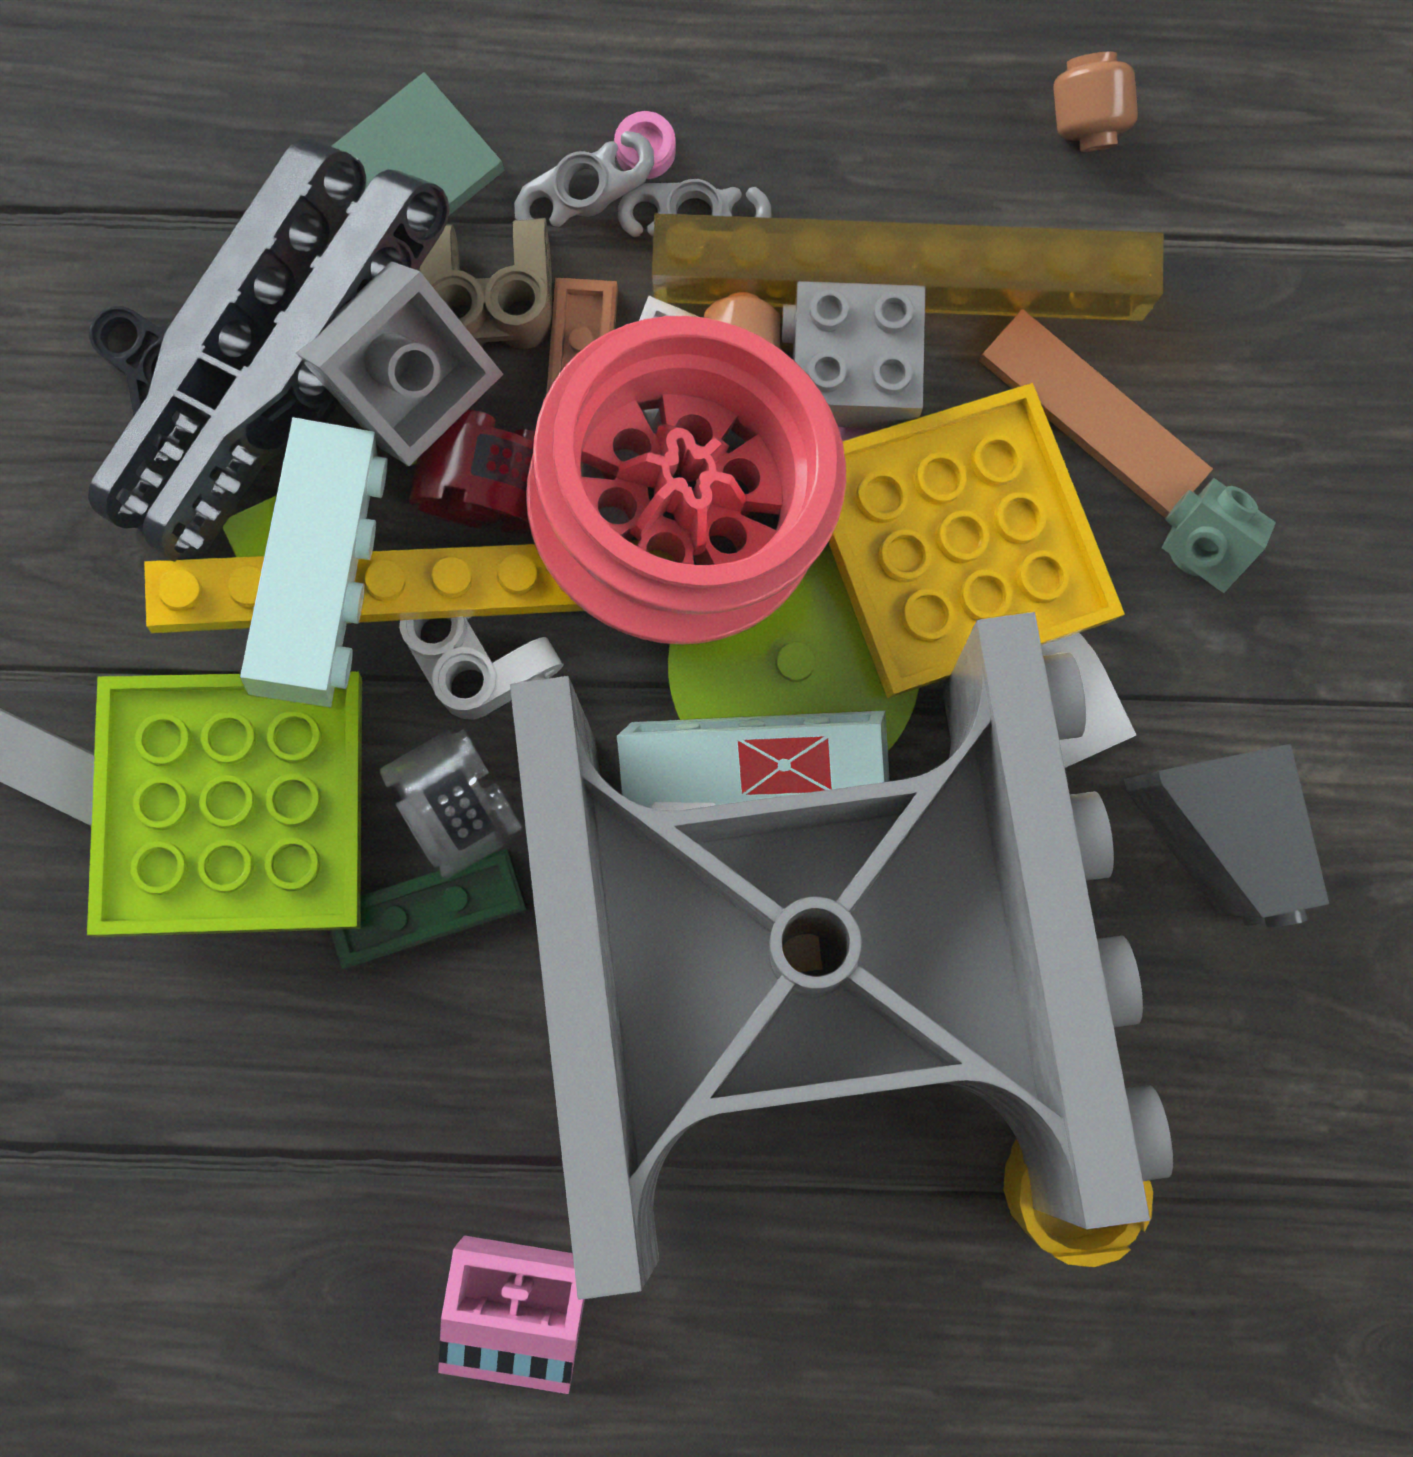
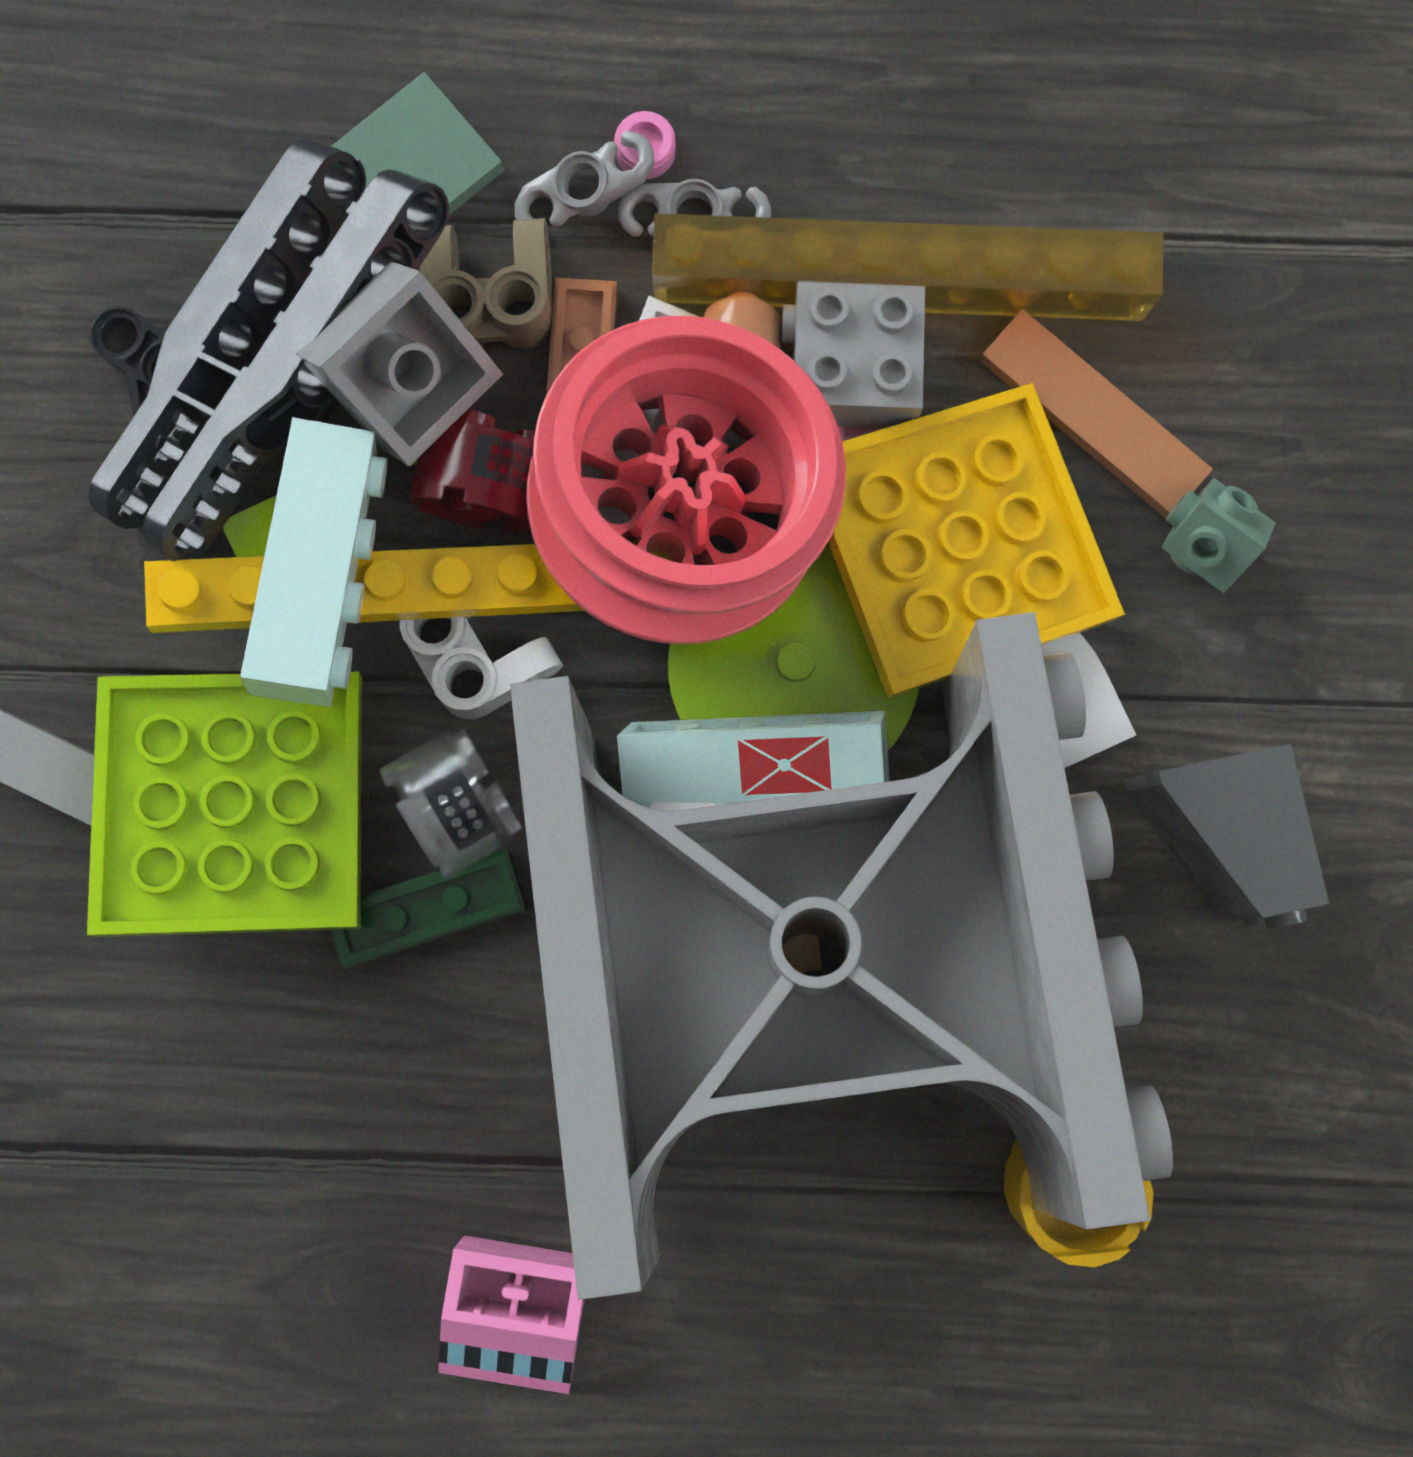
(1095, 100): nougat head -> none

